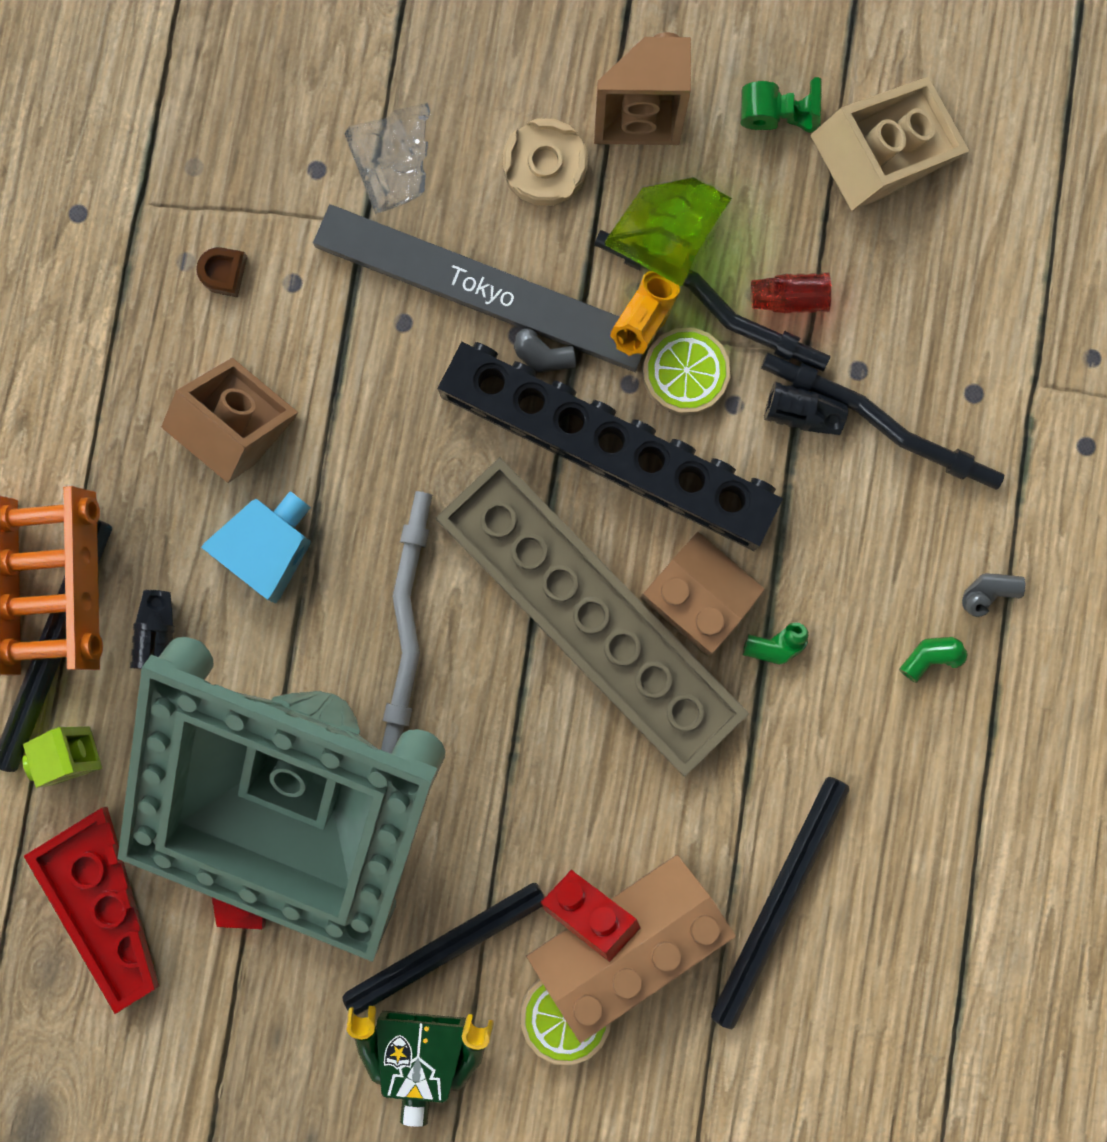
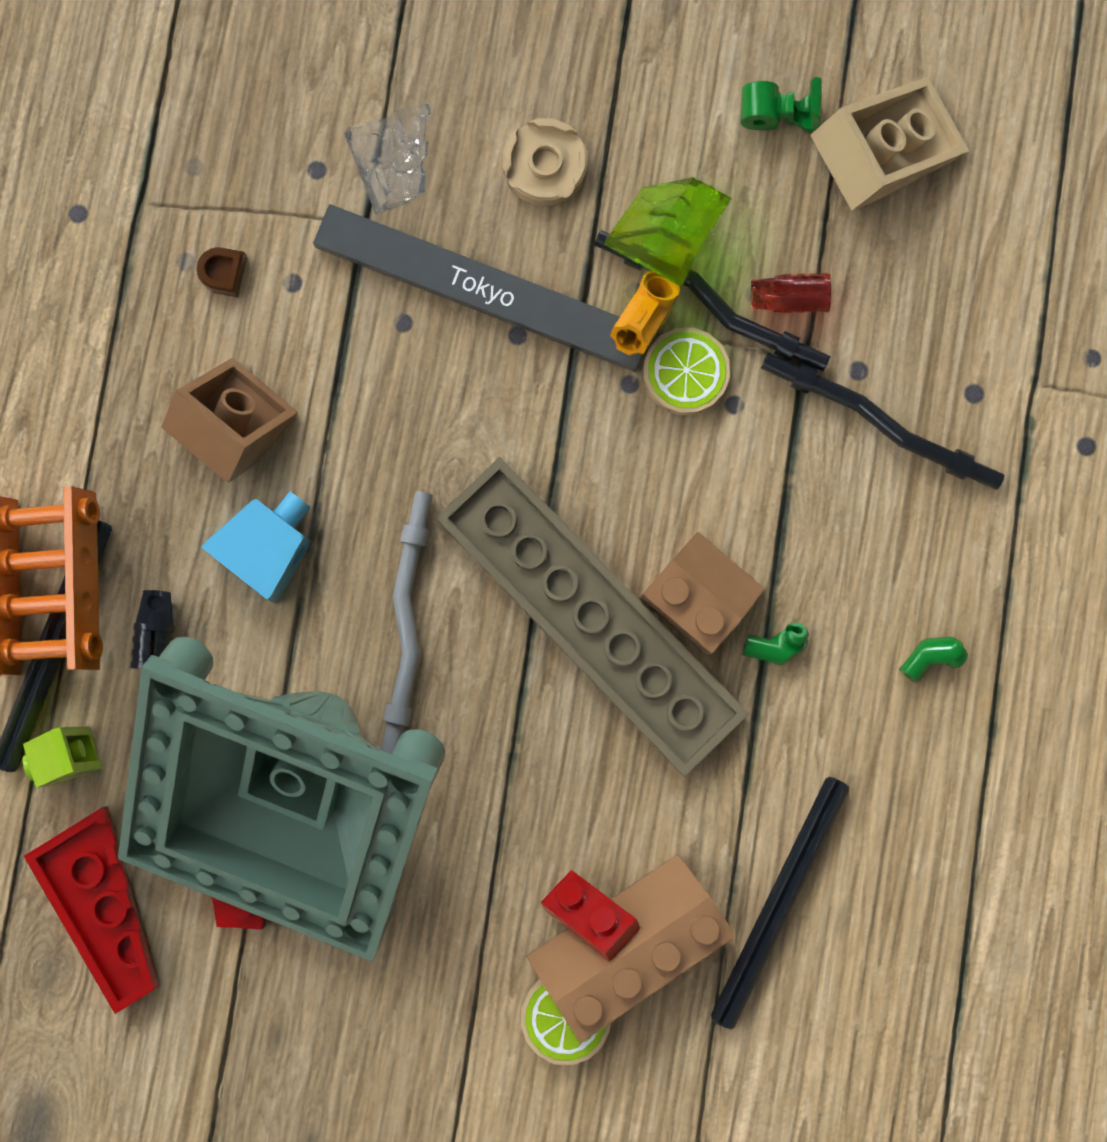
(418, 1056): dark green torso -> none
(444, 949): black axle -> none
(476, 363): black brick -> none
(539, 355): dark grey arm -> none
(645, 93): medium nougat slope -> none
(805, 410): black hinge -> none
(987, 589): dark grey arm -> none

